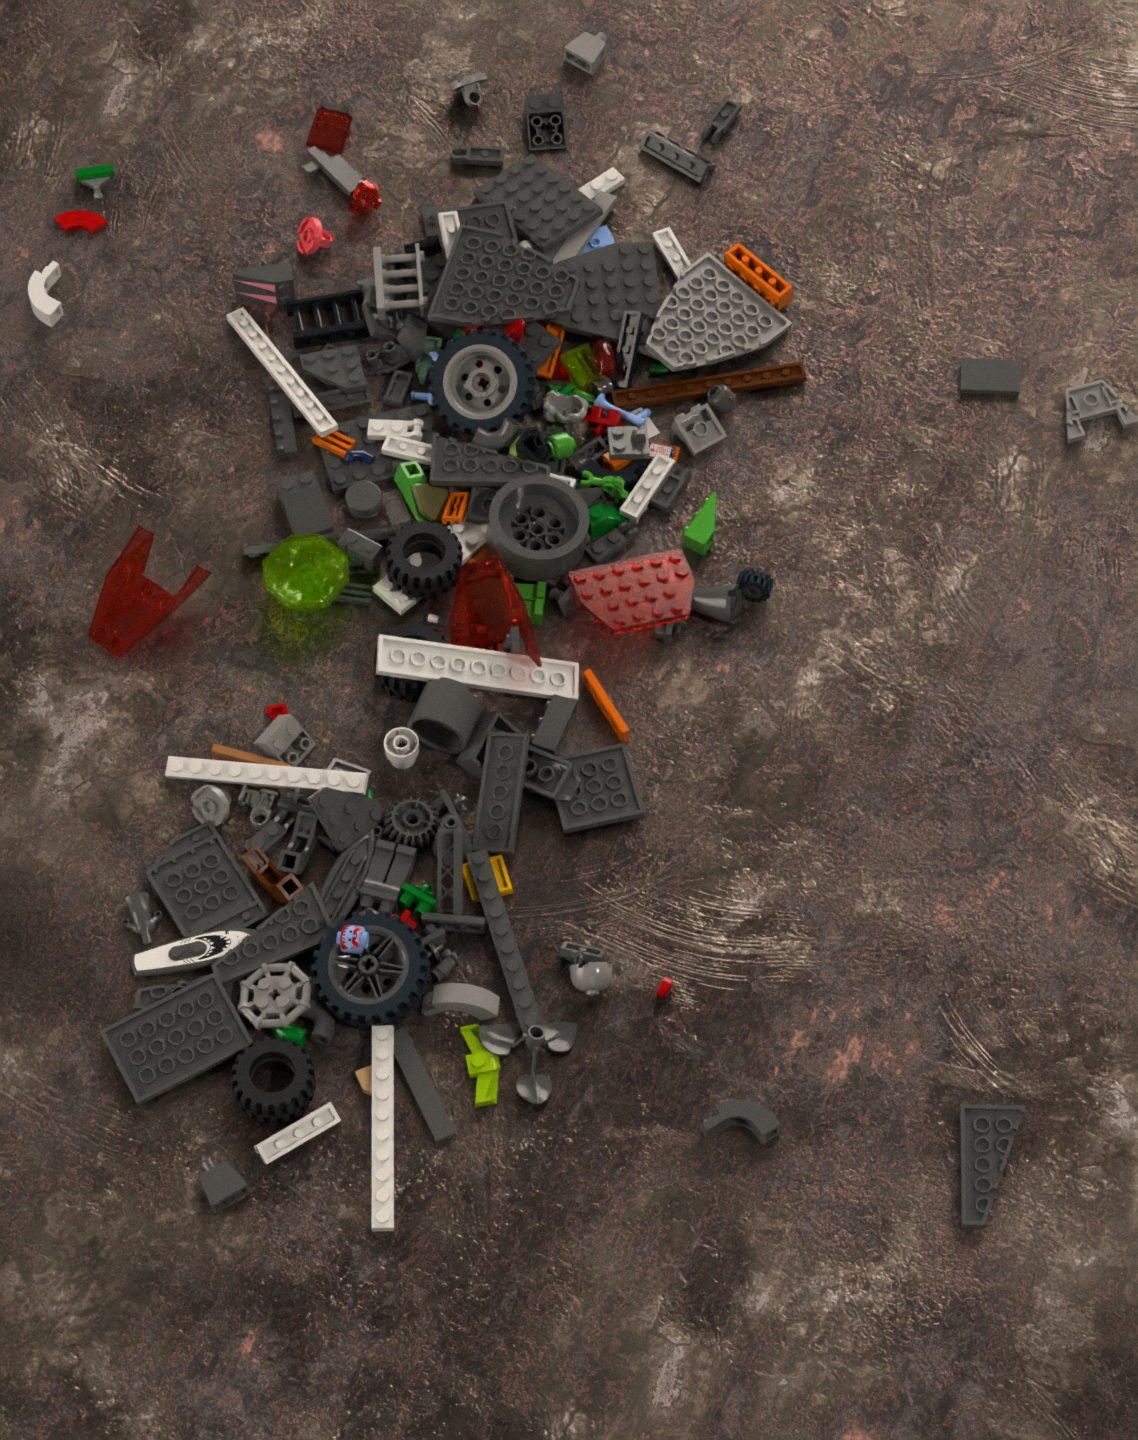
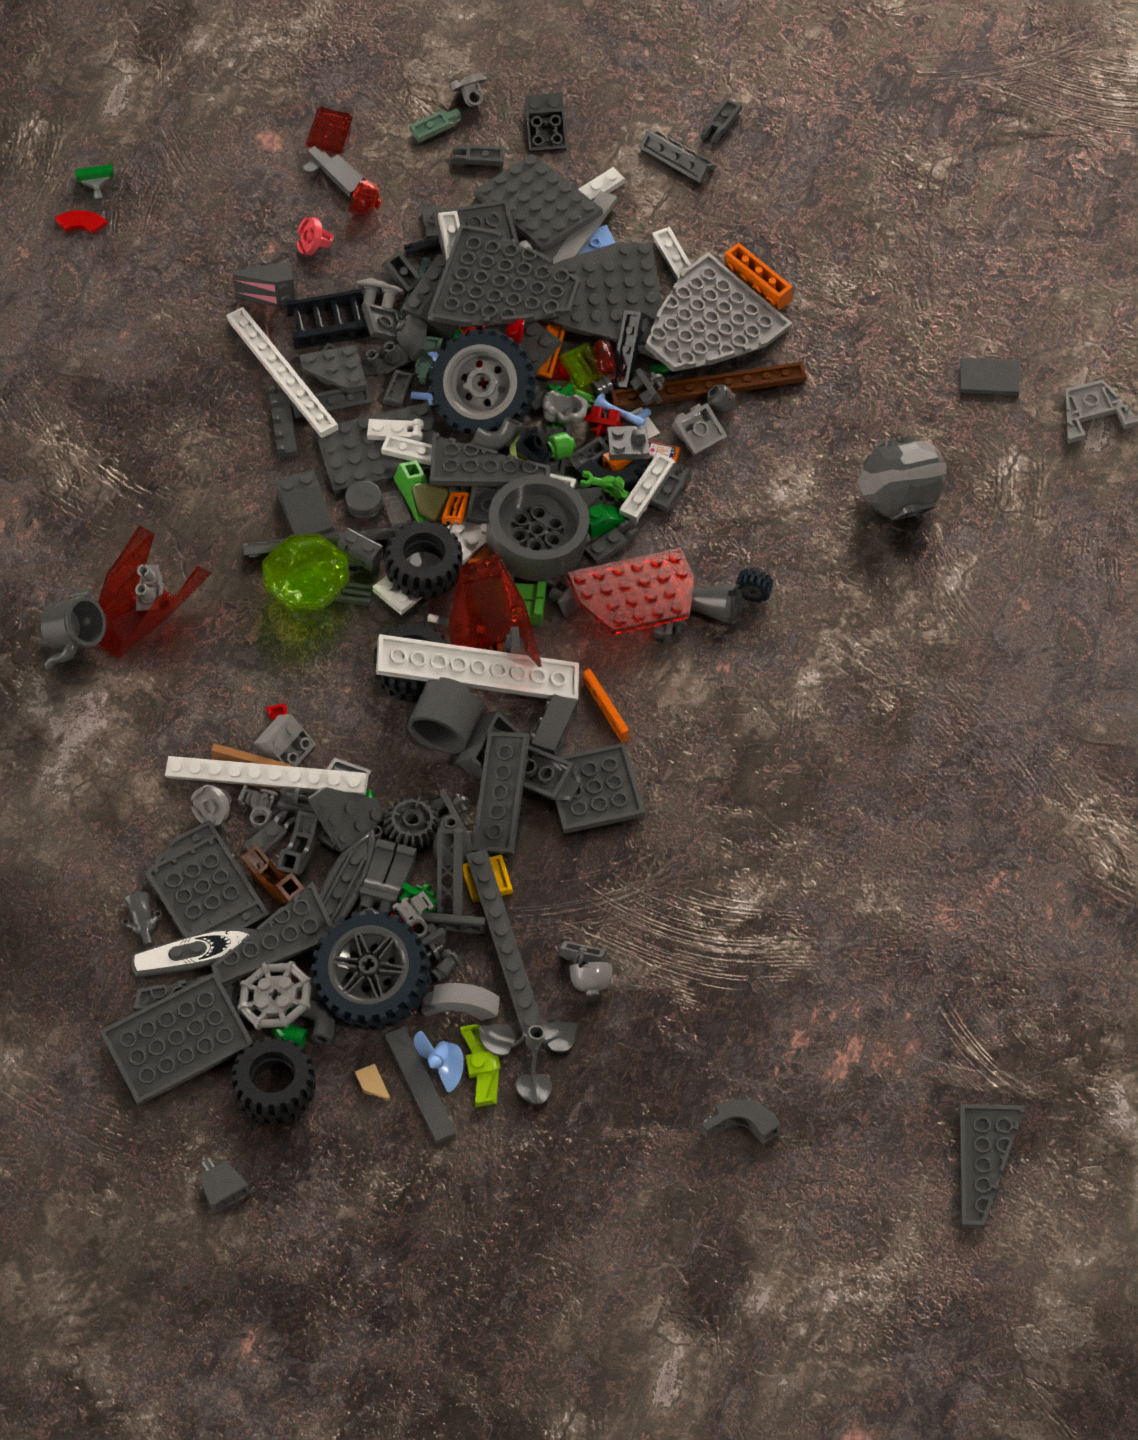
(43, 306): white arch -> none
(71, 626): none -> dark grey piece
(149, 587): none -> light grey connector
(297, 1133): white hinge -> none
(336, 439): orange tile -> none
(353, 939): light blue head -> none
(359, 454): dark blue arm -> none
(382, 275): light grey fence -> none
(382, 1128): white plate -> none
(401, 747): white piece -> none
(414, 909): none -> light grey piece
(434, 124): none -> sand green hinge
(444, 1057): none -> light blue piece
(586, 51): light grey torso -> none
(641, 381): none -> dark grey hips
(664, 987): red tile -> none
(700, 533): bright green slope -> none
(902, 477): none -> dark grey rock

